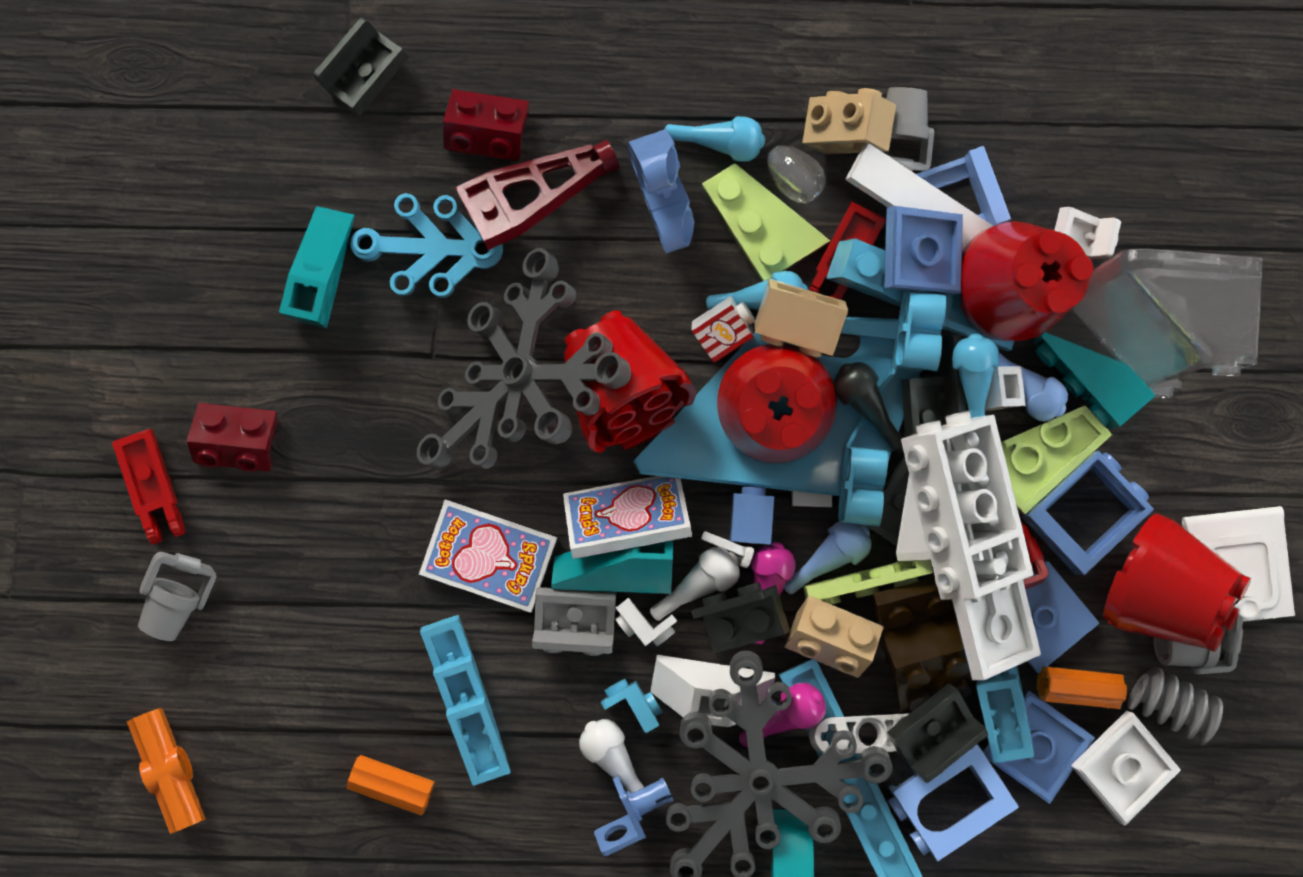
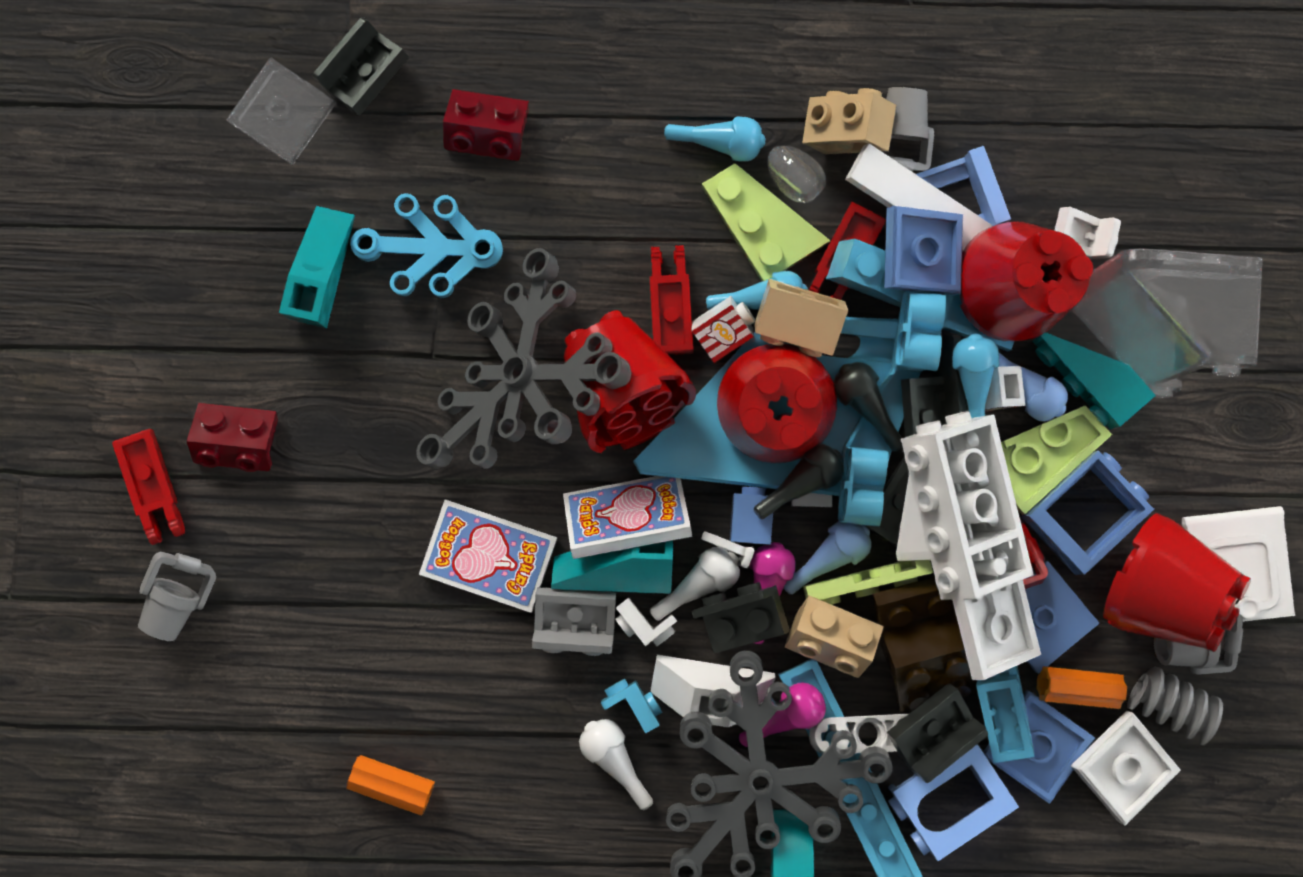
(166, 770): orange piece -> none
(281, 111): none -> clear plate
(465, 700): medium azure slope -> none
(491, 211): plate -> none
(636, 805): medium blue bracket -> none
(667, 201): medium blue connector -> none
(671, 305): none -> red hinge
(816, 470): none -> pearl dark grey piece

